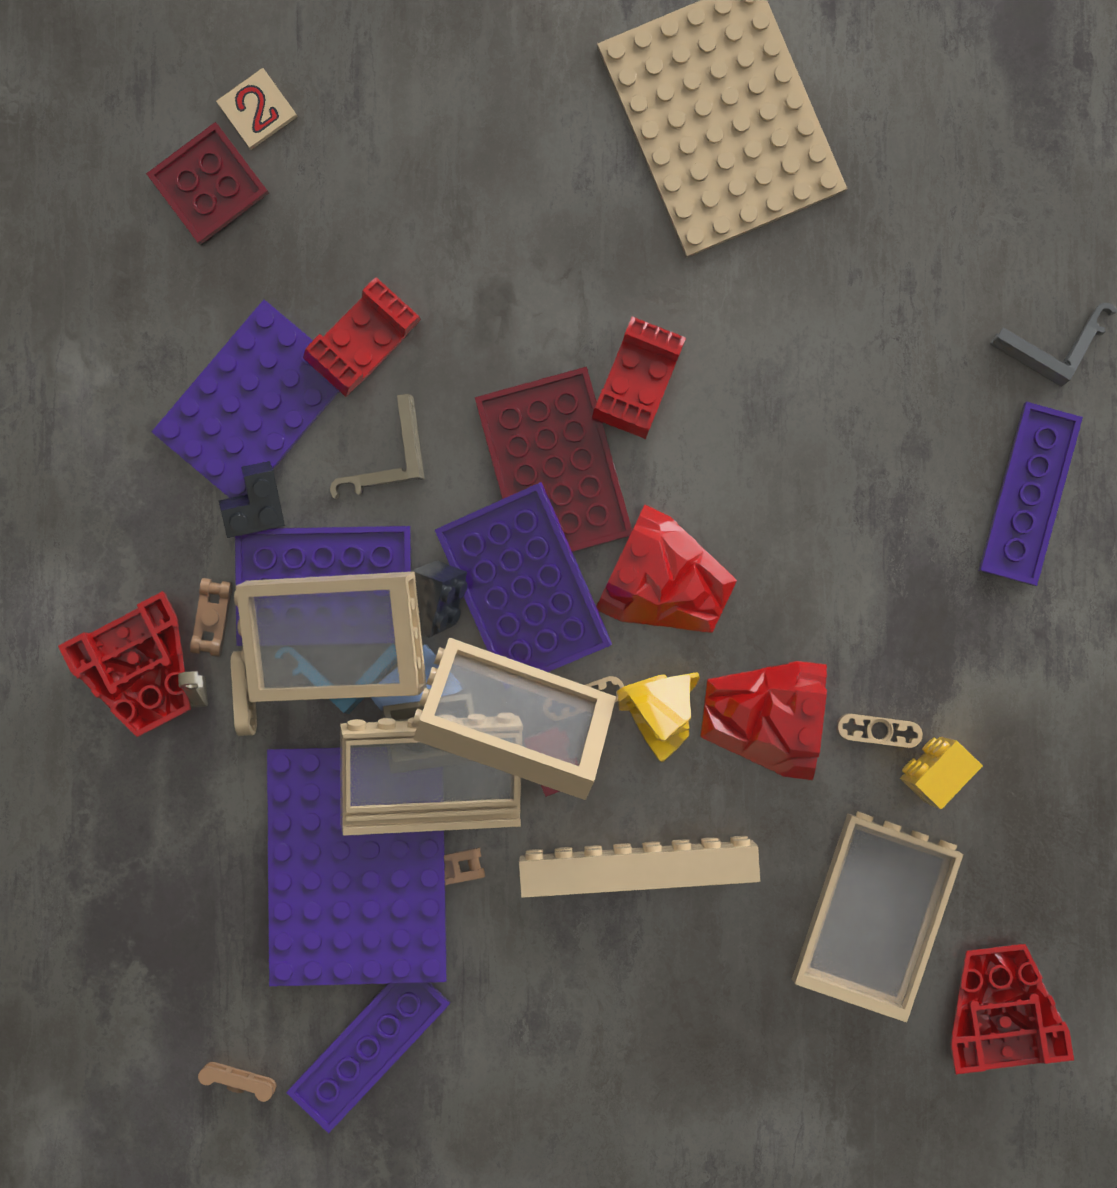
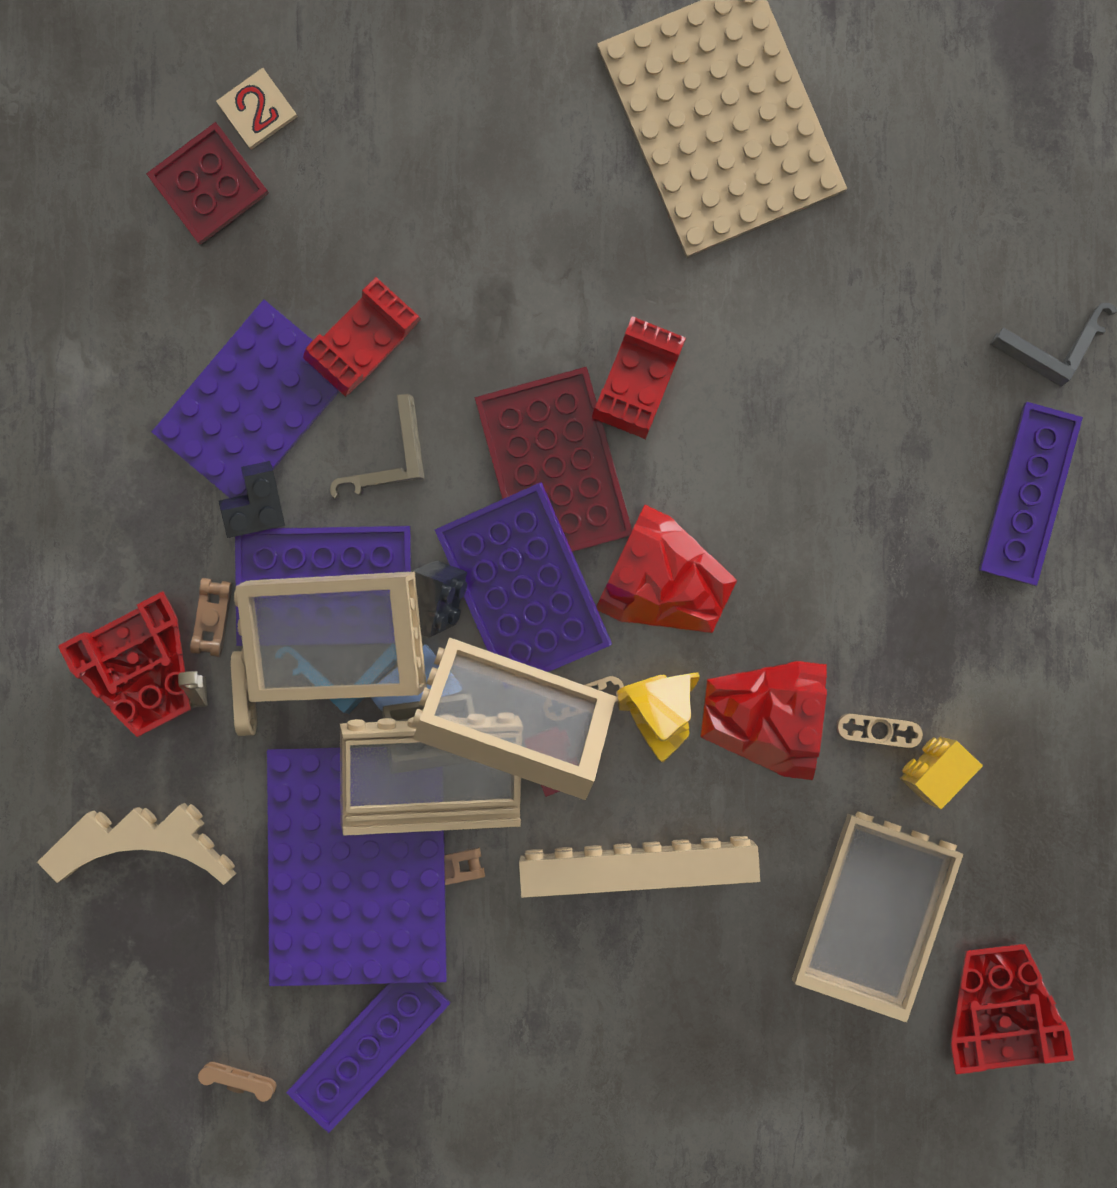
(137, 831): none -> tan arch

